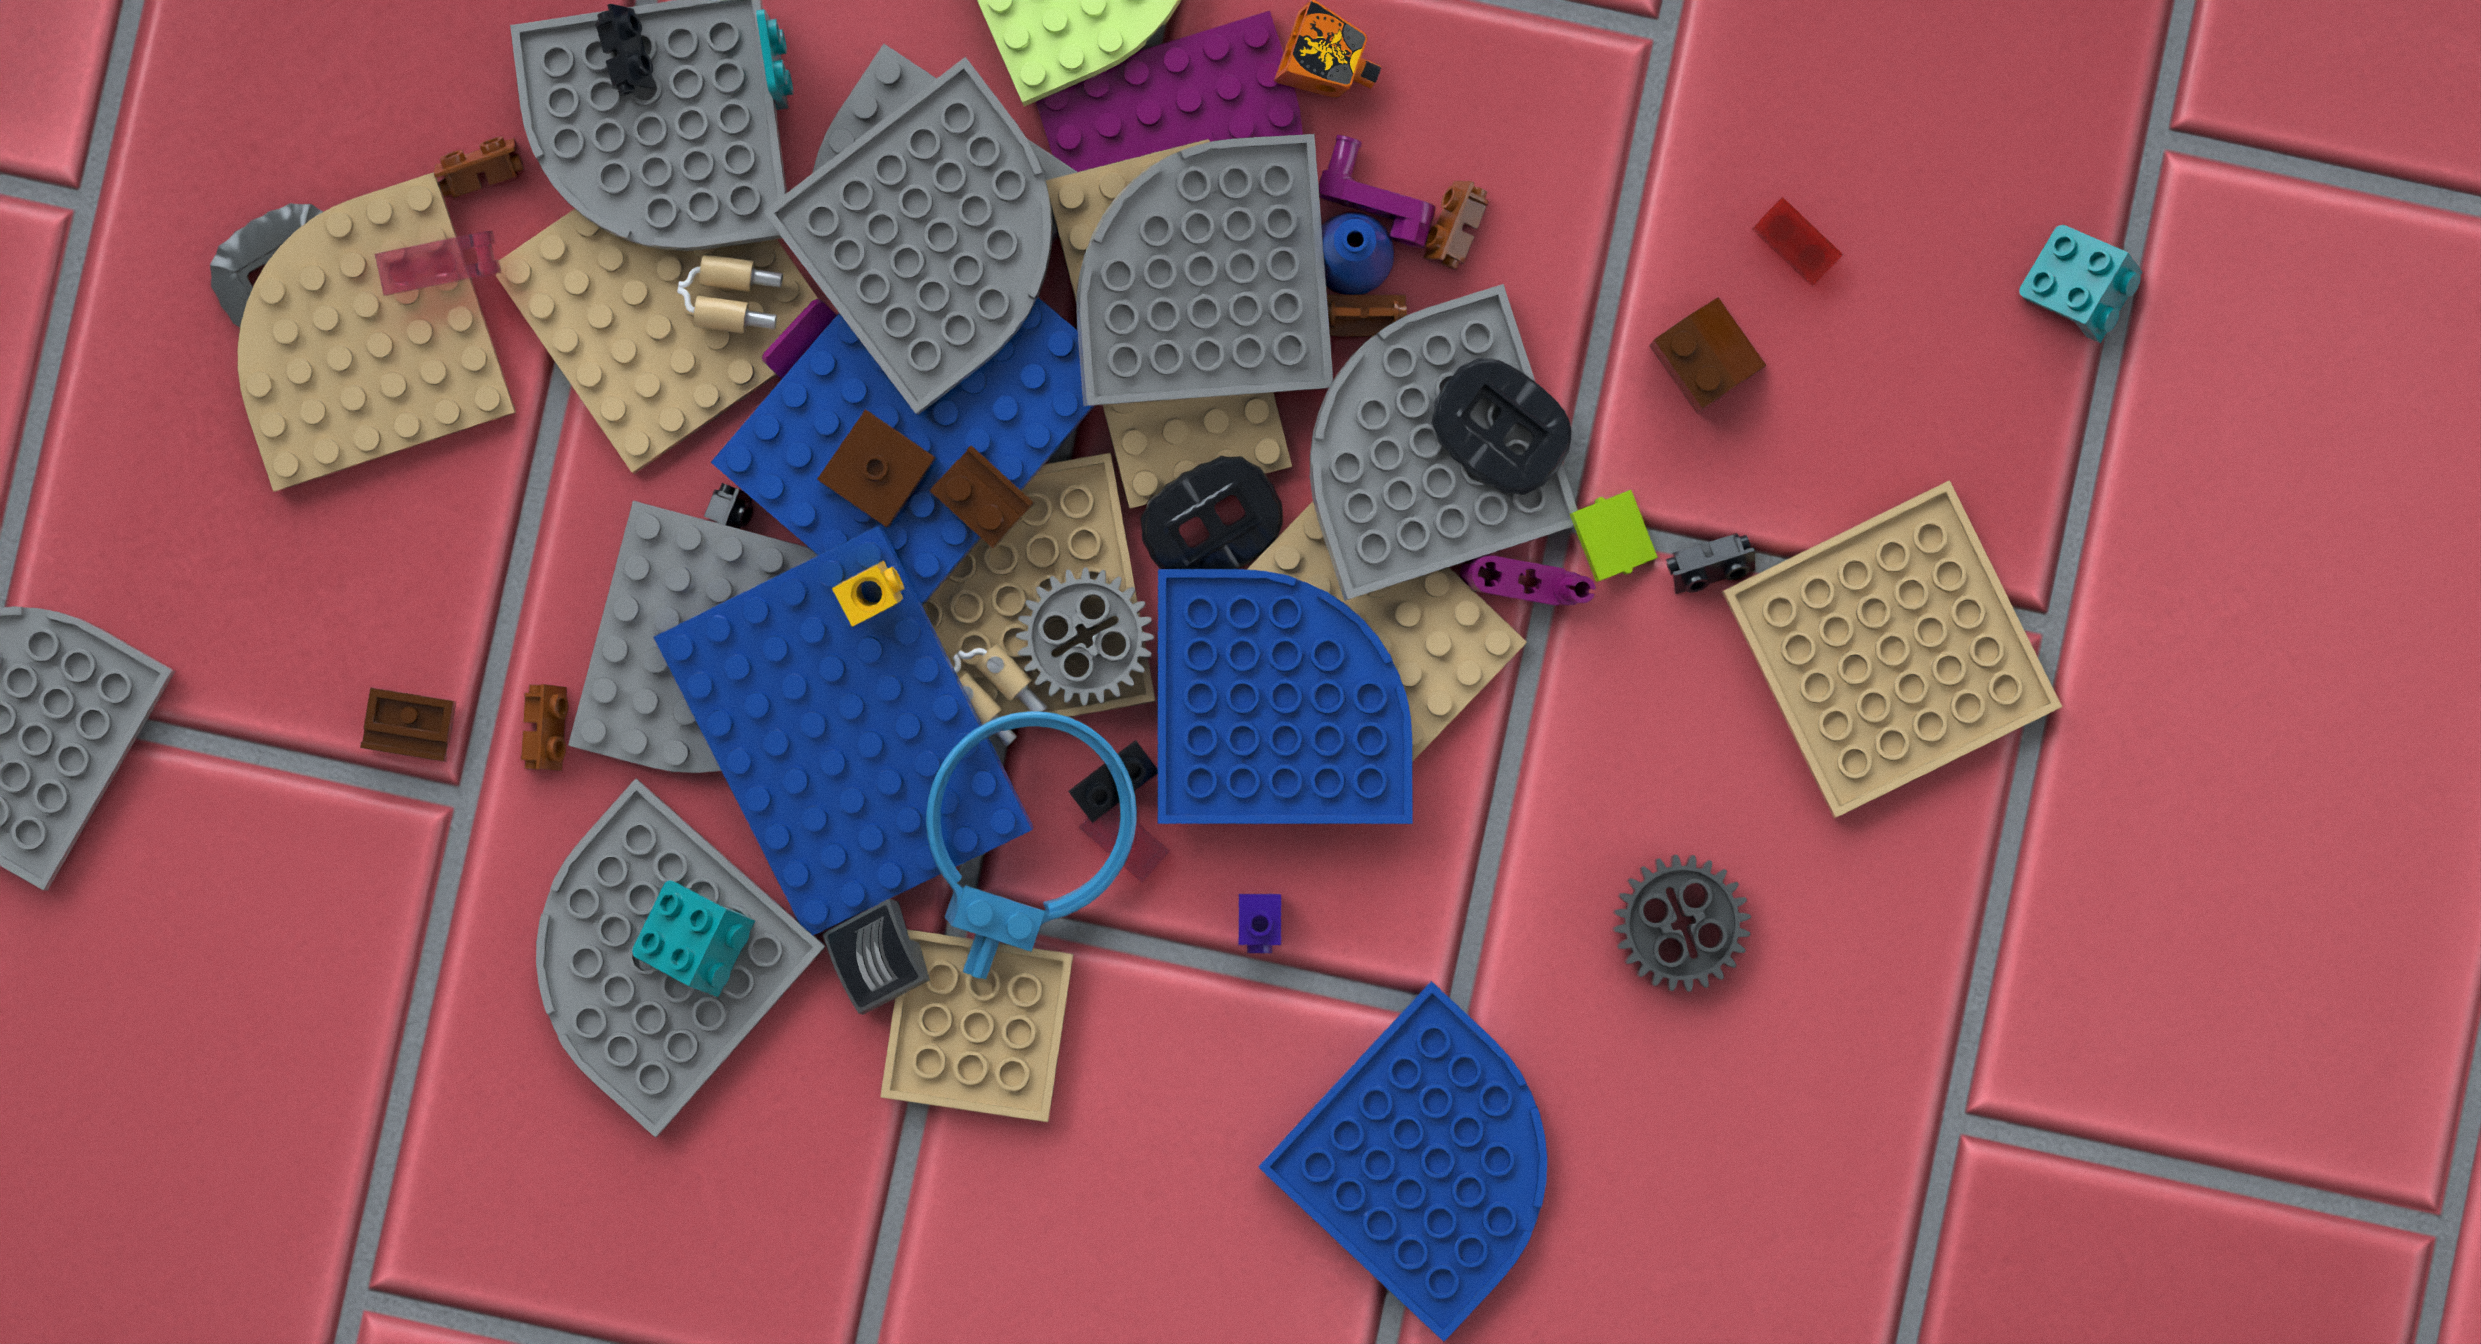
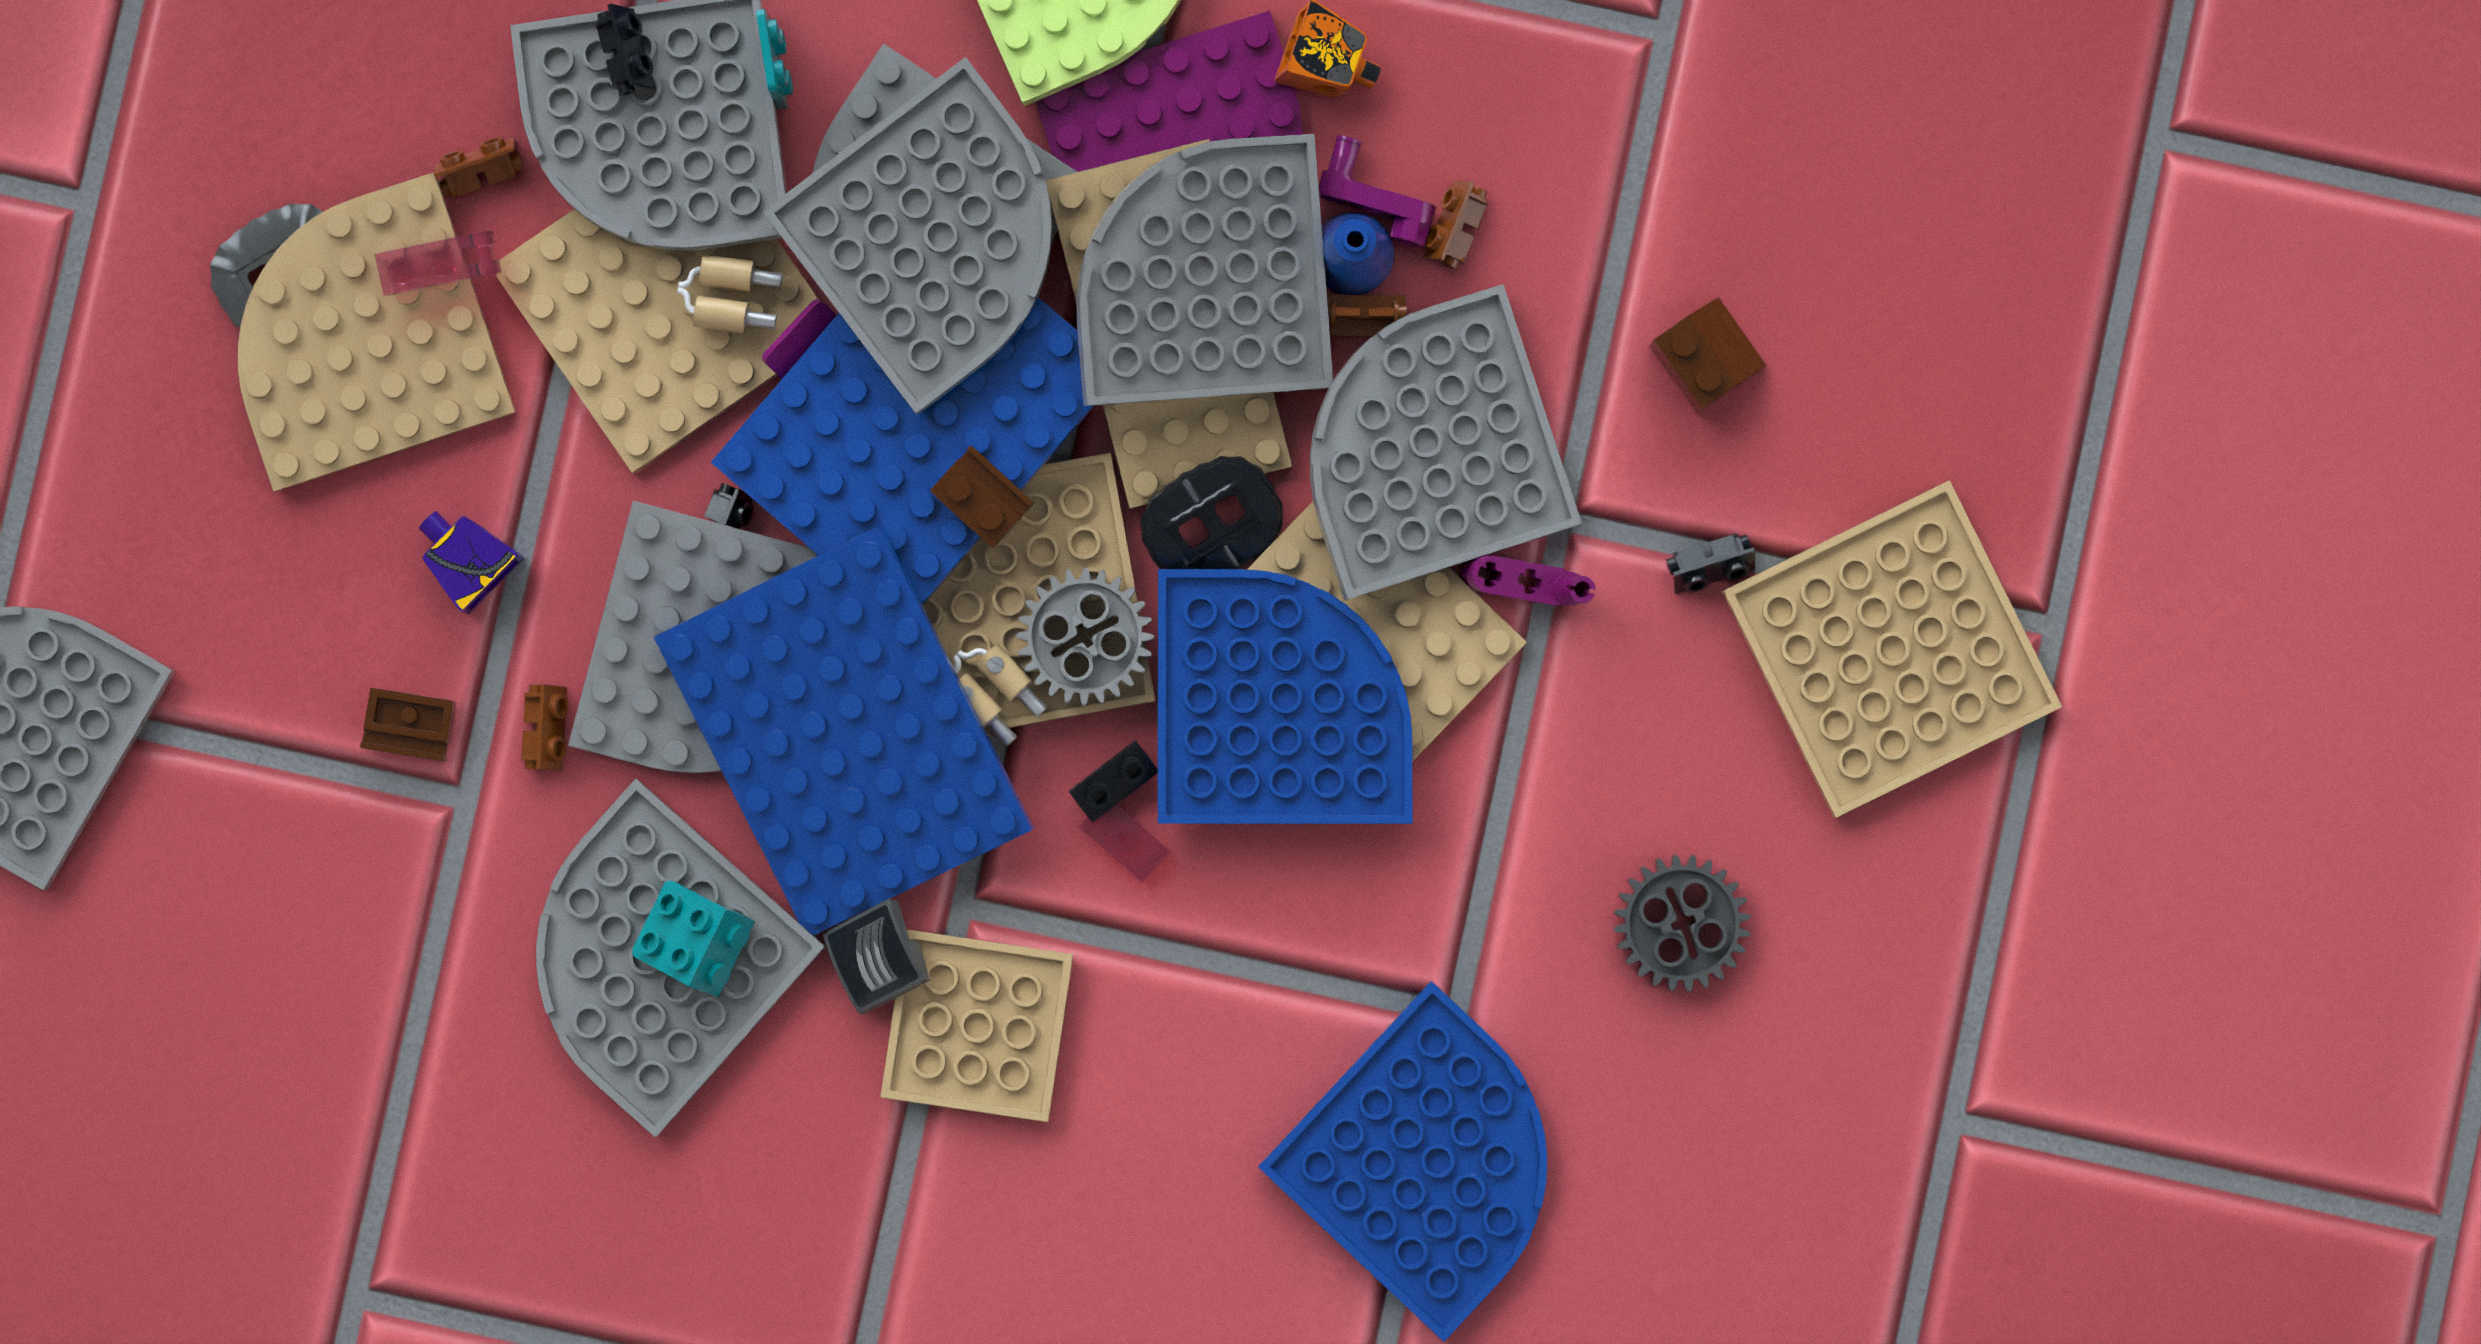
(466, 559): none -> dark purple torso
(851, 597): yellow brick -> none
(876, 468): reddish brown plate -> none
(999, 918): dark azure brick -> none
(1259, 922): dark purple brick -> none
(1520, 403): black piece -> none
(1613, 535): lime piece -> none
(1797, 241): clear red plate -> none
(2082, 280): teal bracket -> none

